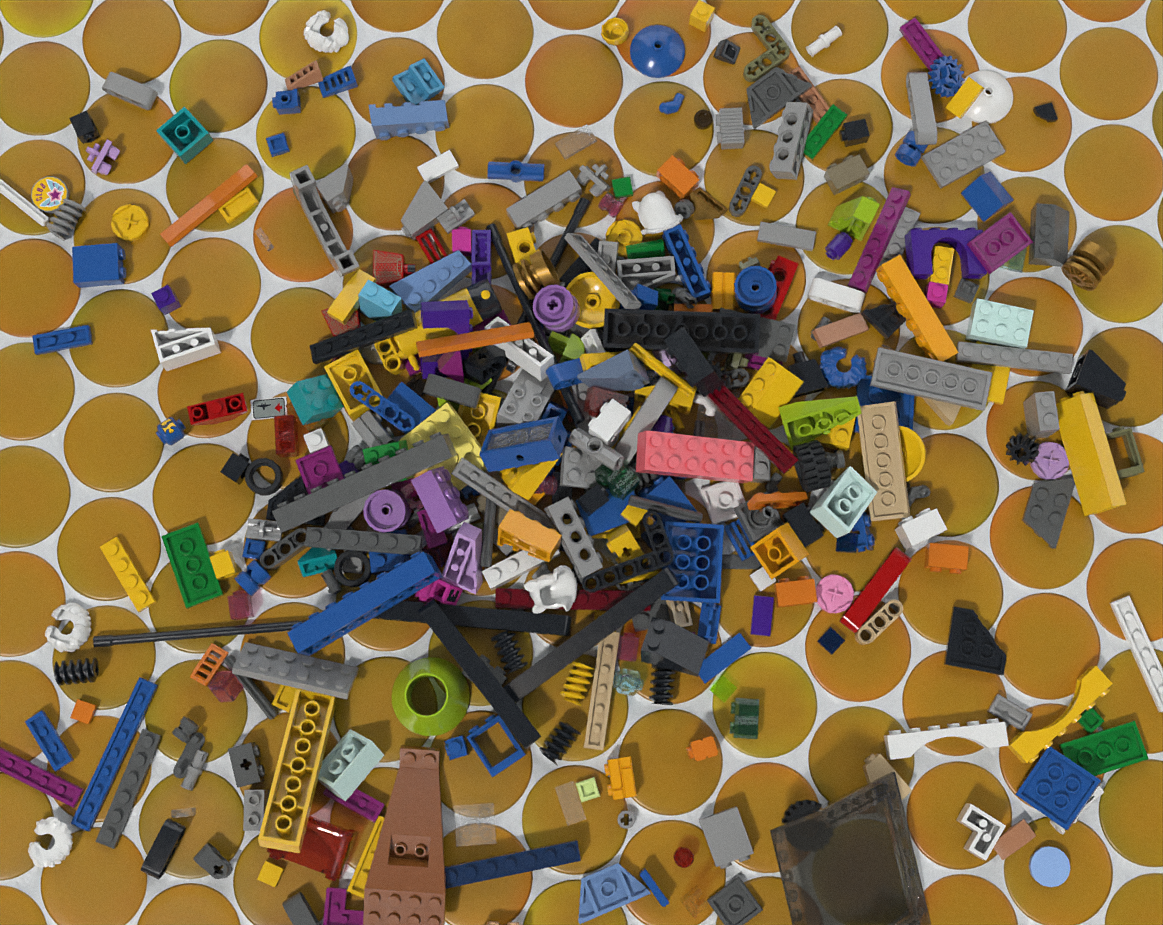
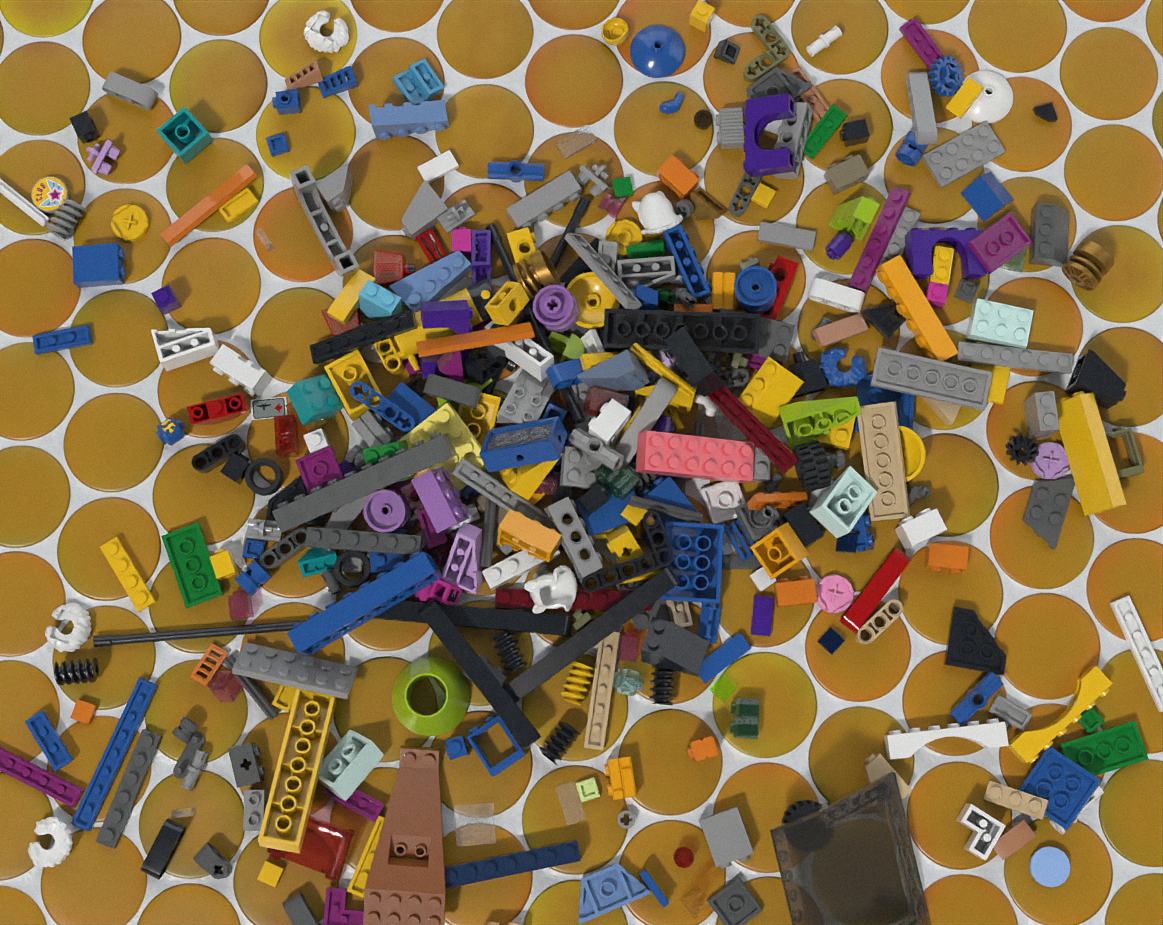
(209, 453): none -> black beam
(240, 371): none -> white wedge
(507, 303): none -> yellow brick
(583, 619): none -> olive tile
(758, 114): none -> dark purple arch
(985, 689): none -> blue piece
(1016, 800): none -> tan plate

